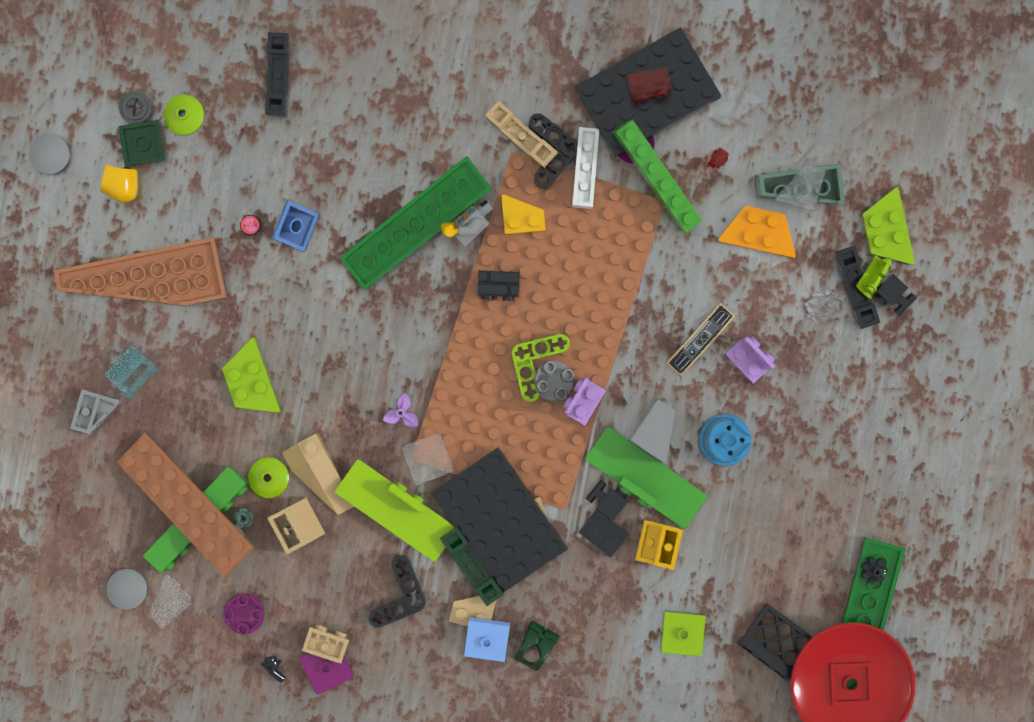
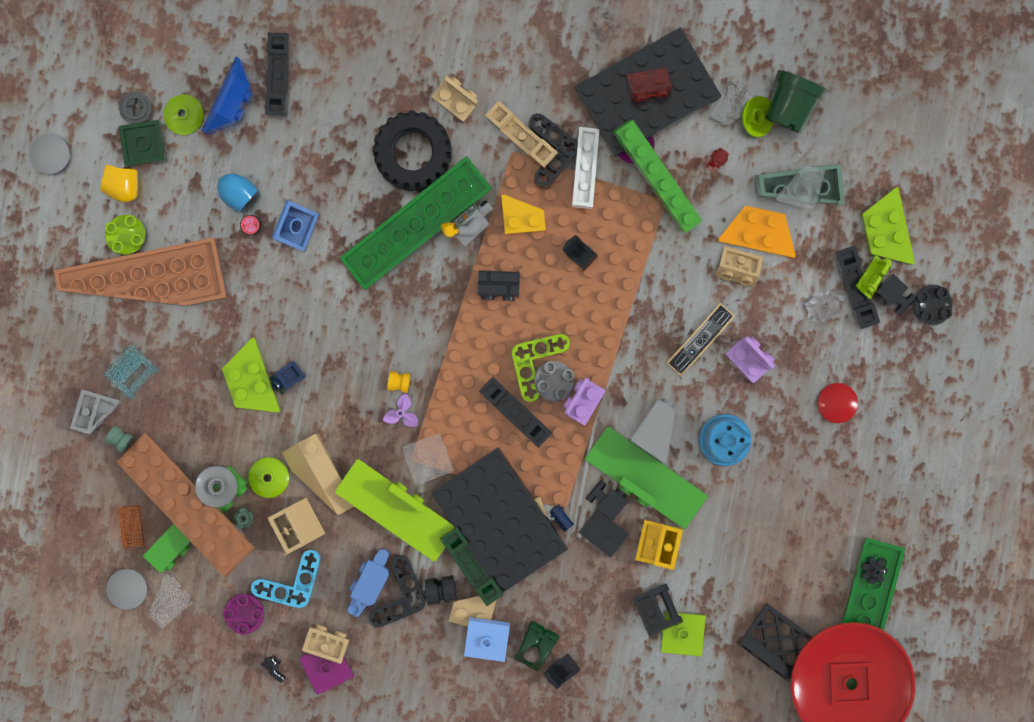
(118, 439): none -> sand green wheel
(124, 234): none -> lime dish
(131, 526): none -> clear orange tile
(211, 477): none -> light grey dish
(230, 100): none -> blue wedge
(235, 190): none -> dark azure piece
(286, 377): none -> dark blue bracket
(298, 586): none -> medium azure beam
(370, 583): none -> medium blue hinge
(399, 381): none -> yellow wheel
(412, 123): none -> black tyre
(440, 590): none -> black wheel
(455, 98): none -> tan bracket
(515, 412): none -> black slope
(561, 517): none -> dark blue pin
(561, 671): none -> black bracket
(579, 252): none -> black bracket
(651, 613): none -> black plate
(739, 266): none -> tan bracket
(753, 116): none -> lime dish
(793, 101): none -> dark green piece
(837, 403): none -> red dish
(933, 304): none -> black dish

